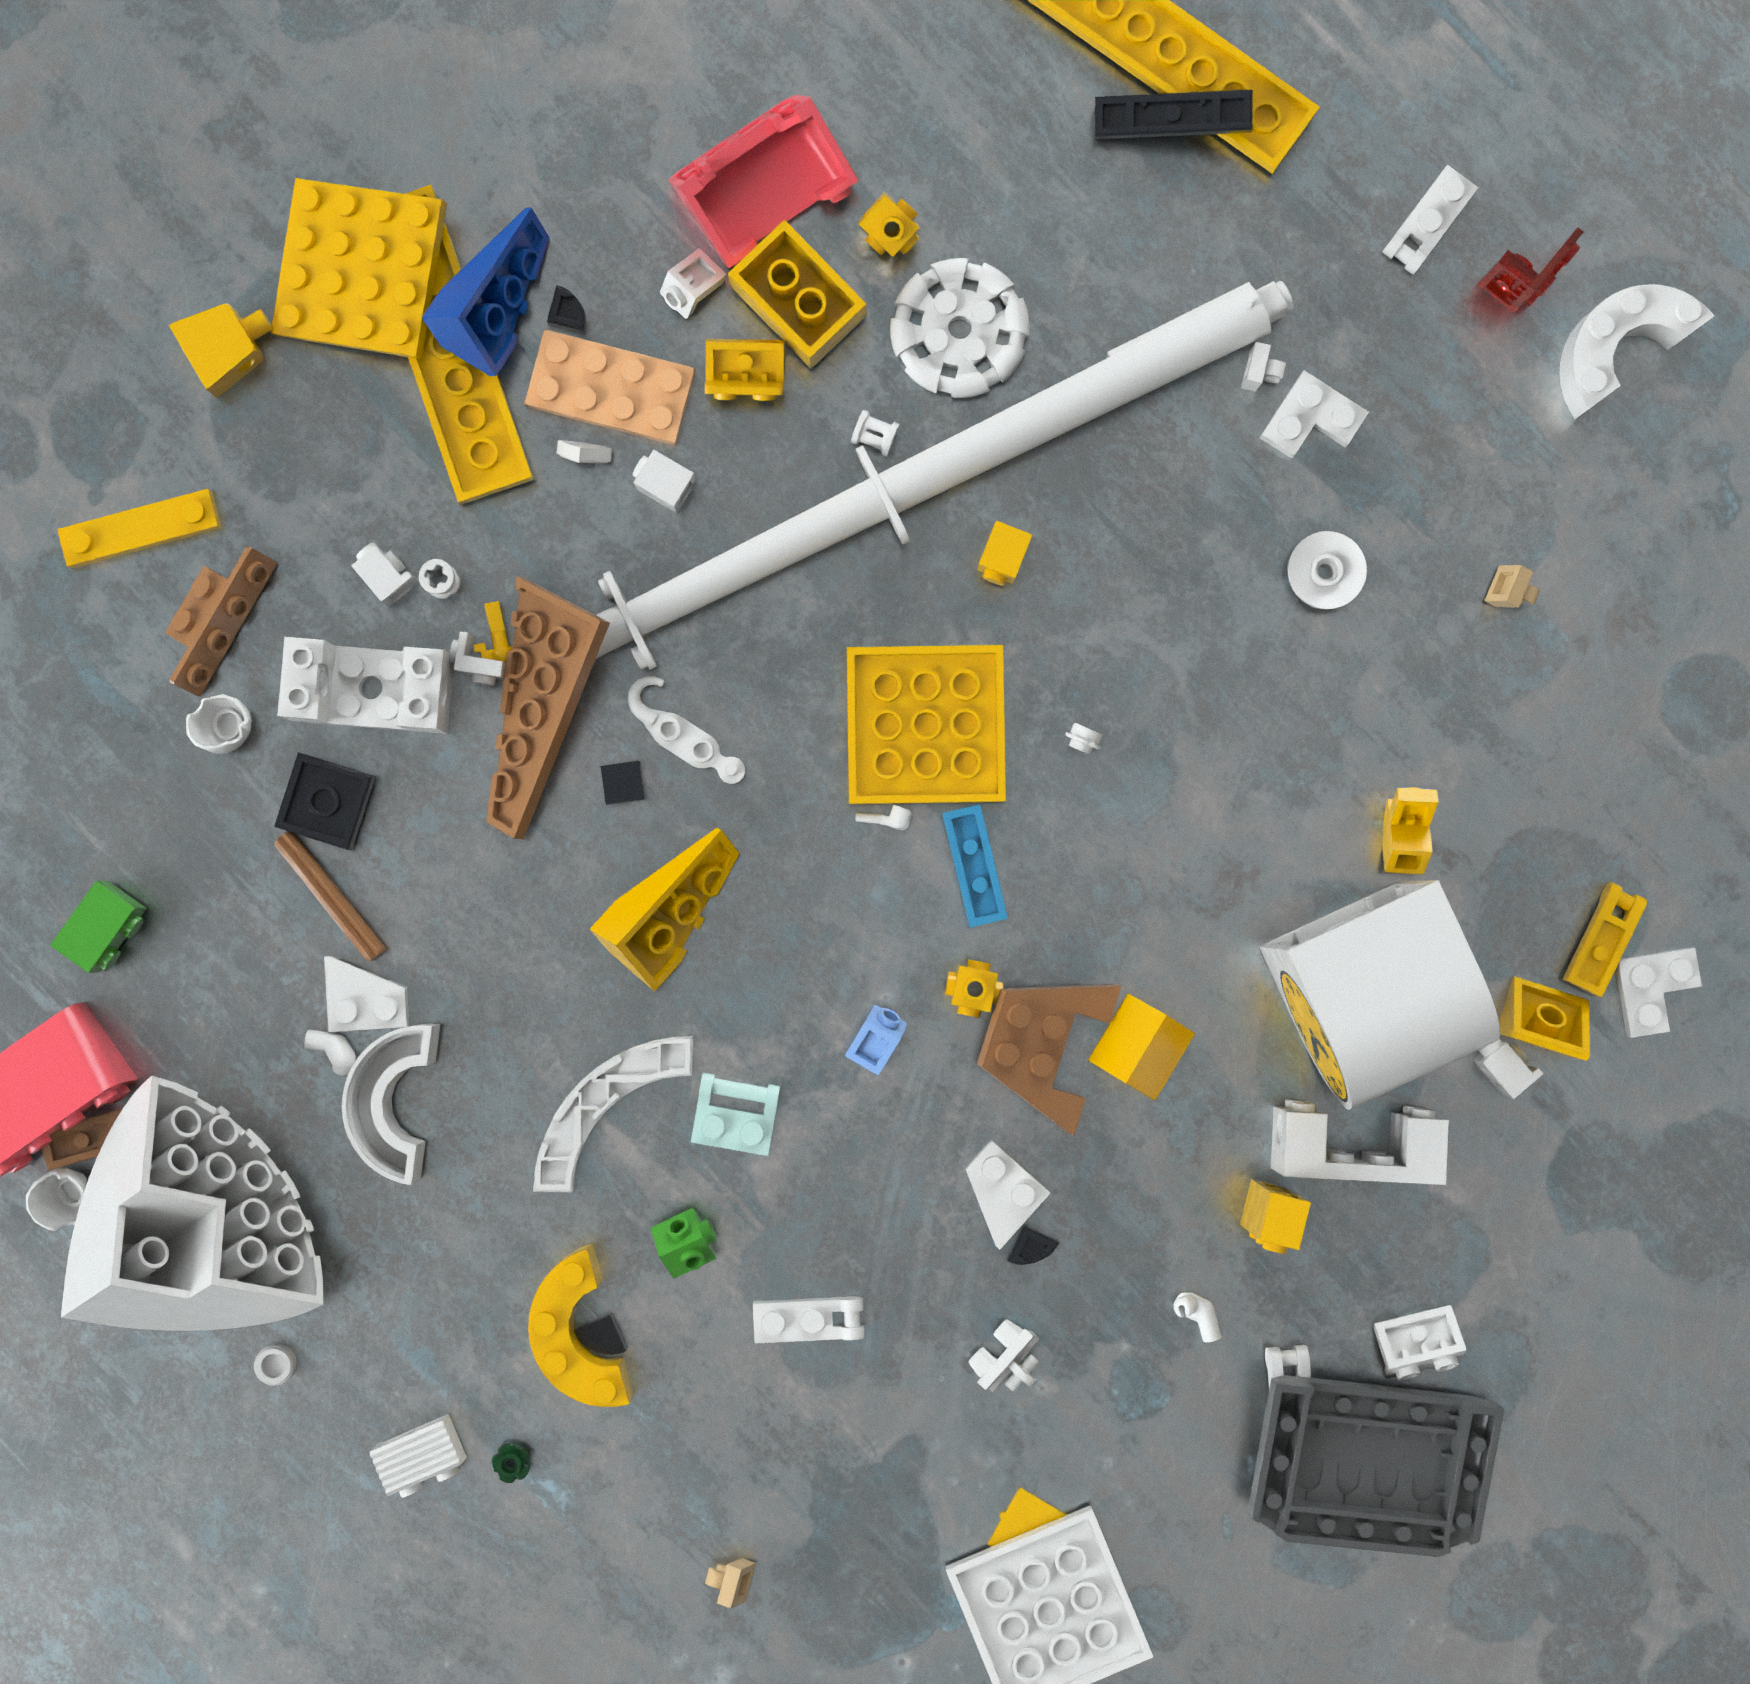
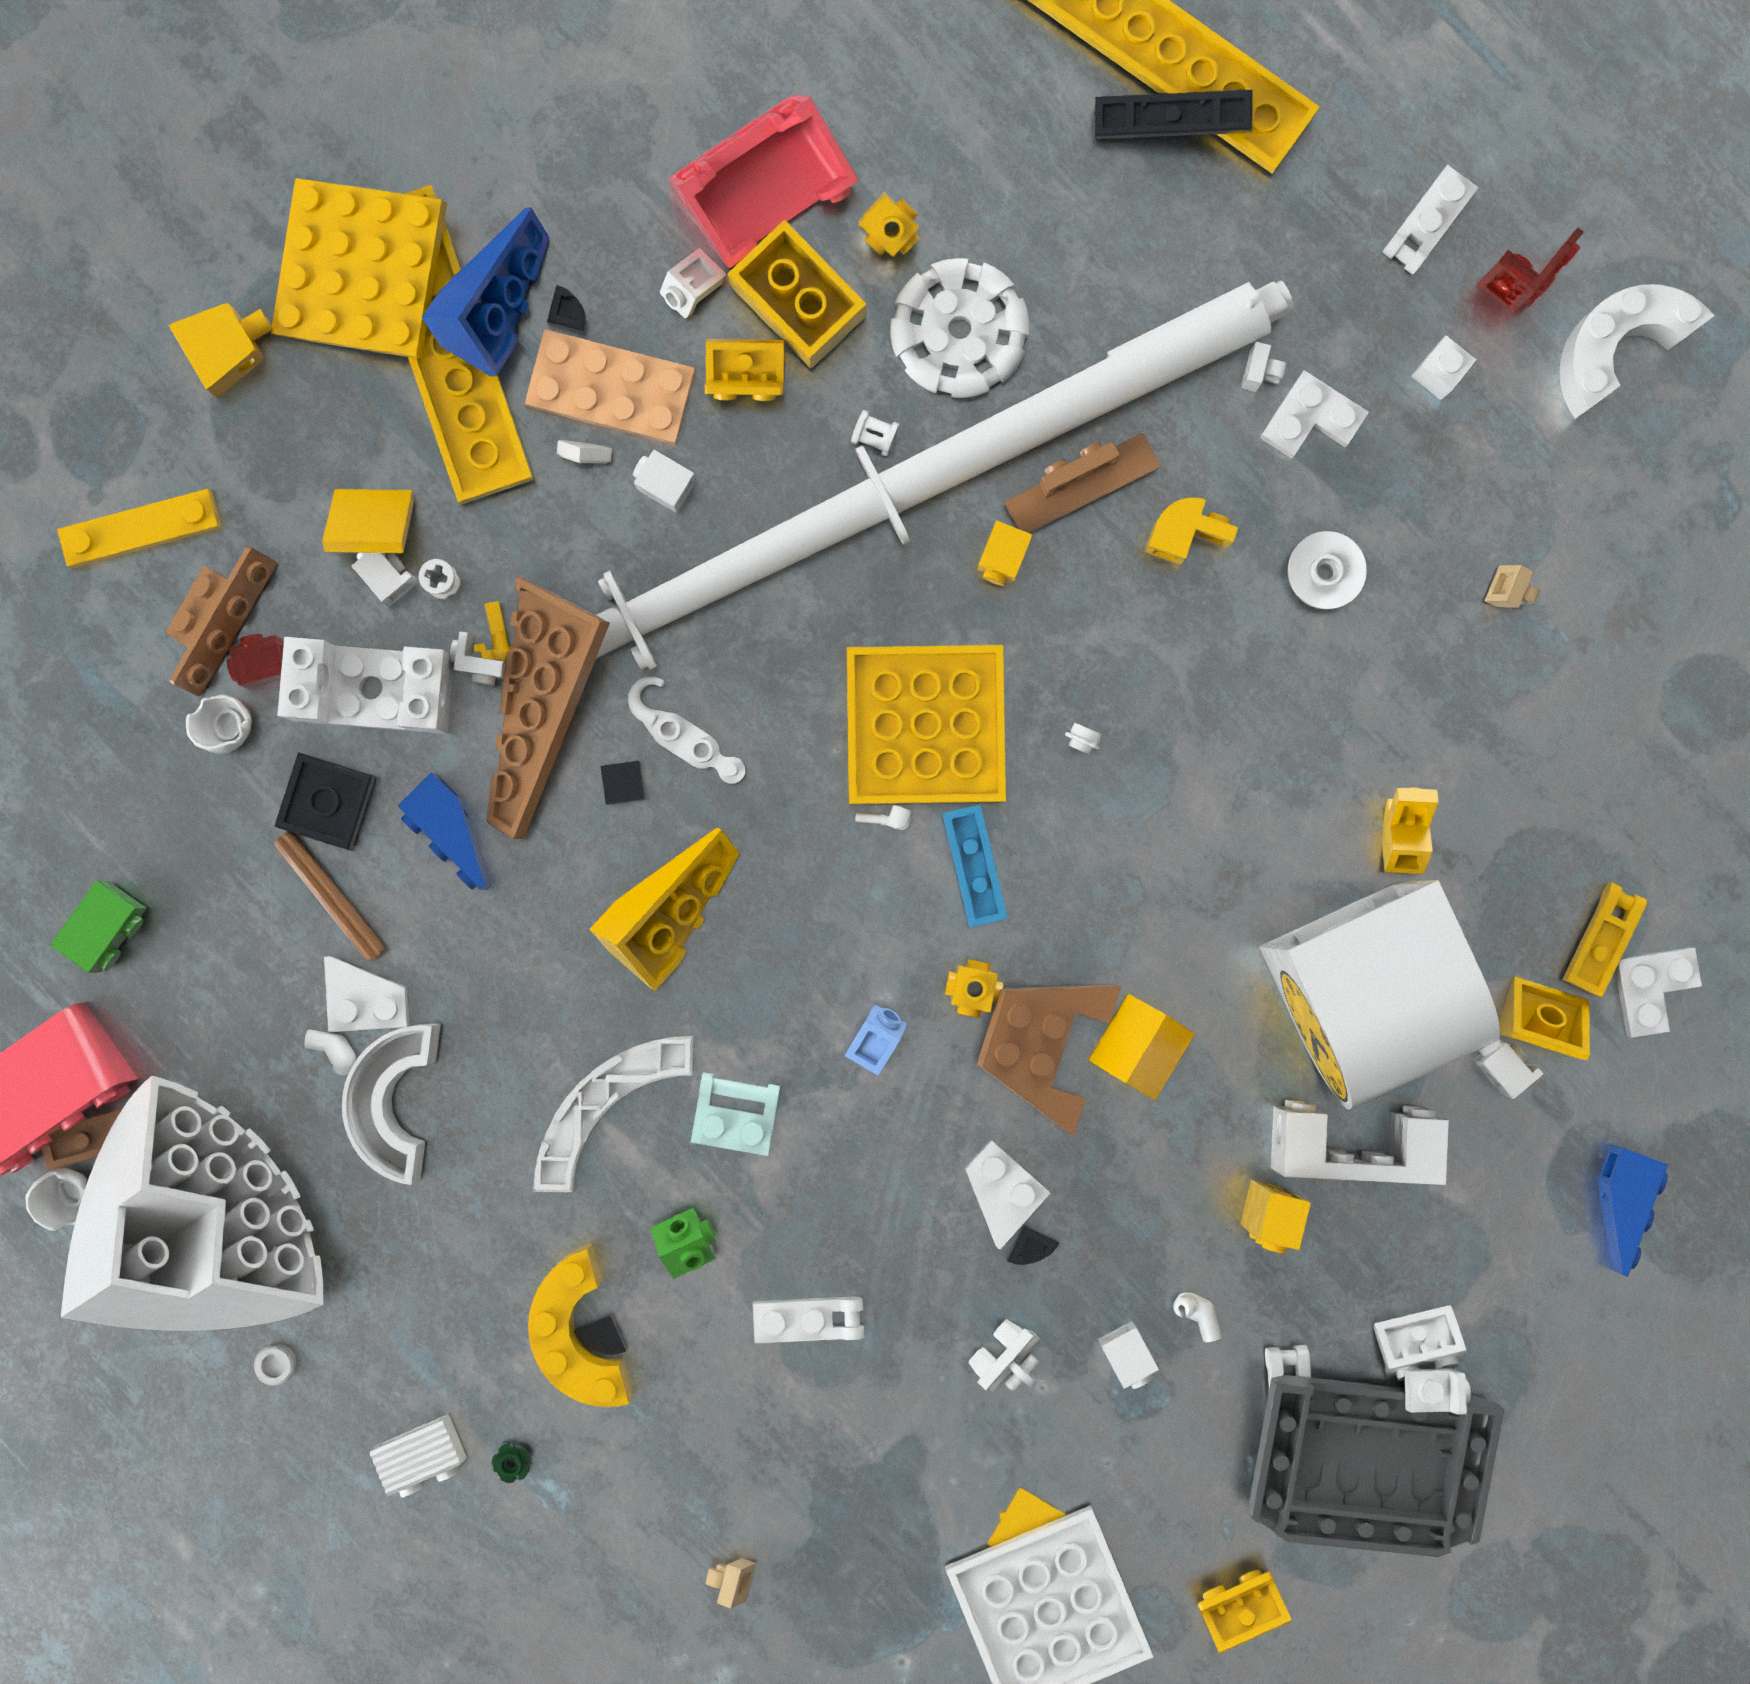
(256, 660): none -> clear red brick
(368, 521): none -> yellow tile
(446, 821): none -> blue slope
(1081, 481): none -> medium nougat bracket
(1129, 1356): none -> white brick
(1183, 521): none -> yellow brick
(1243, 1611): none -> yellow bracket
(1436, 1391): none -> white bracket
(1443, 368): none -> white brick
(1627, 1196): none -> blue slope

